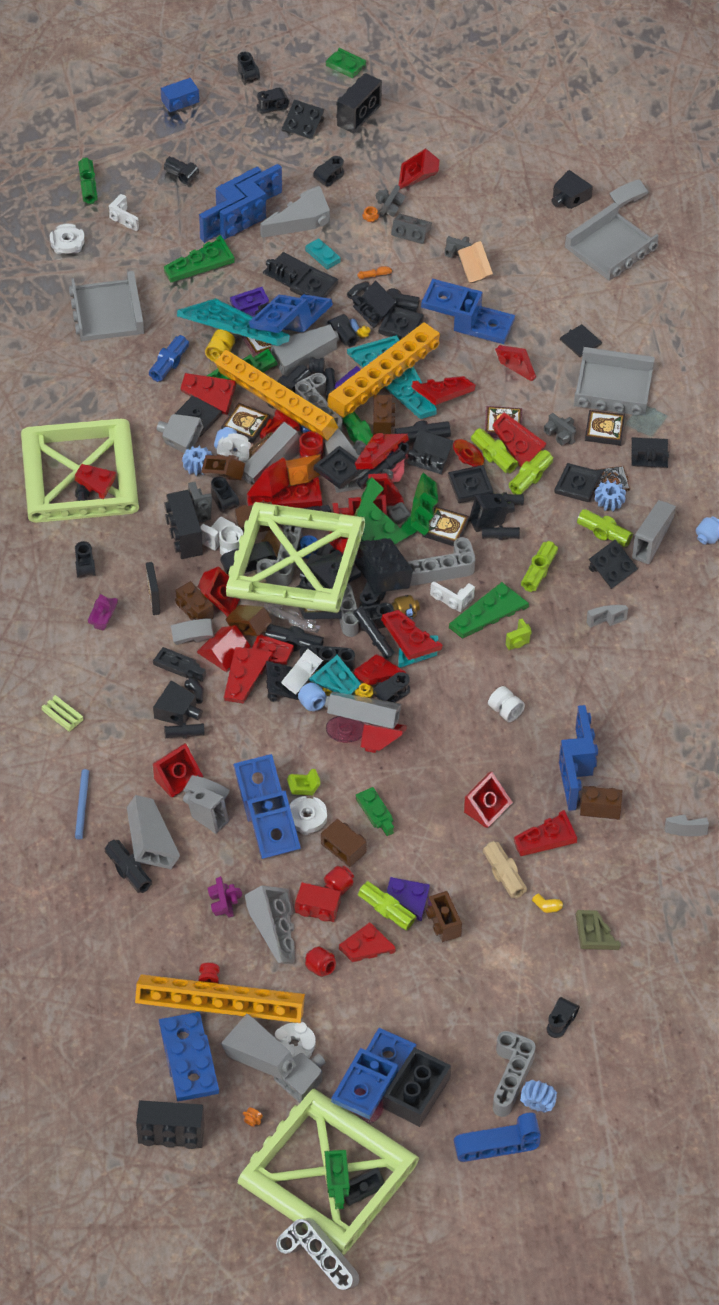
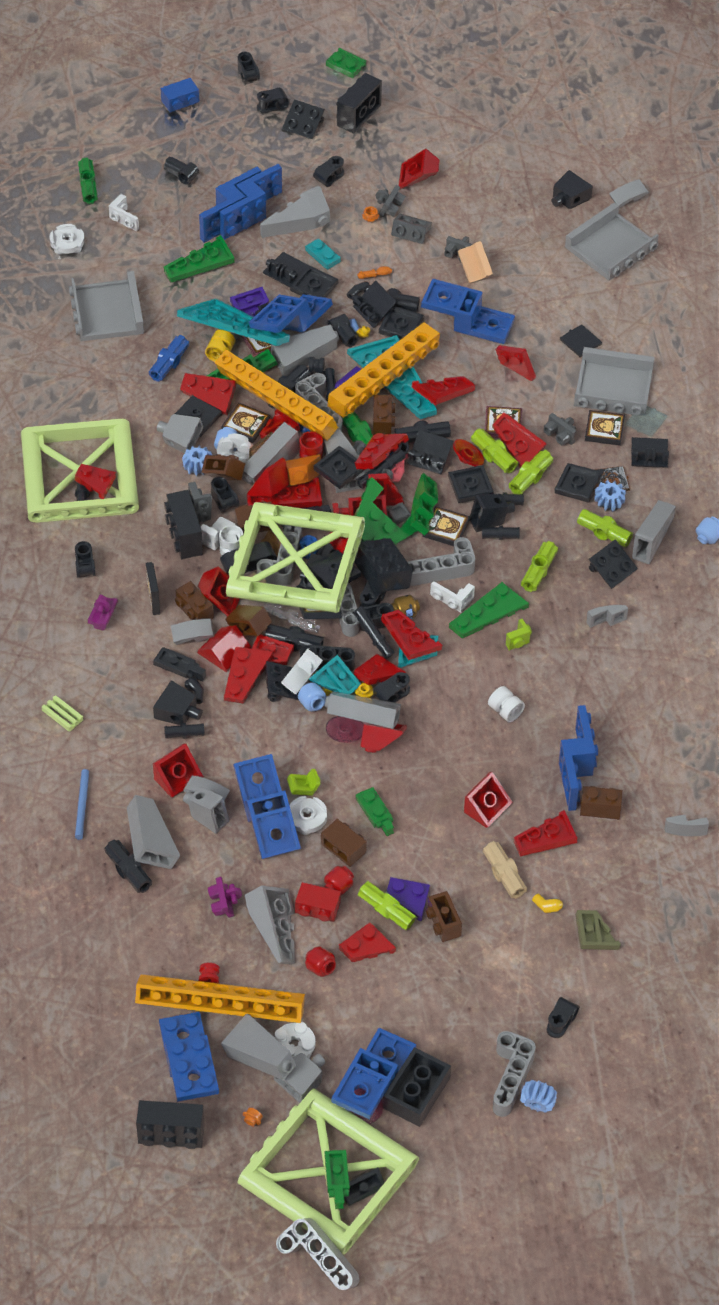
(499, 1141): blue beam -> none

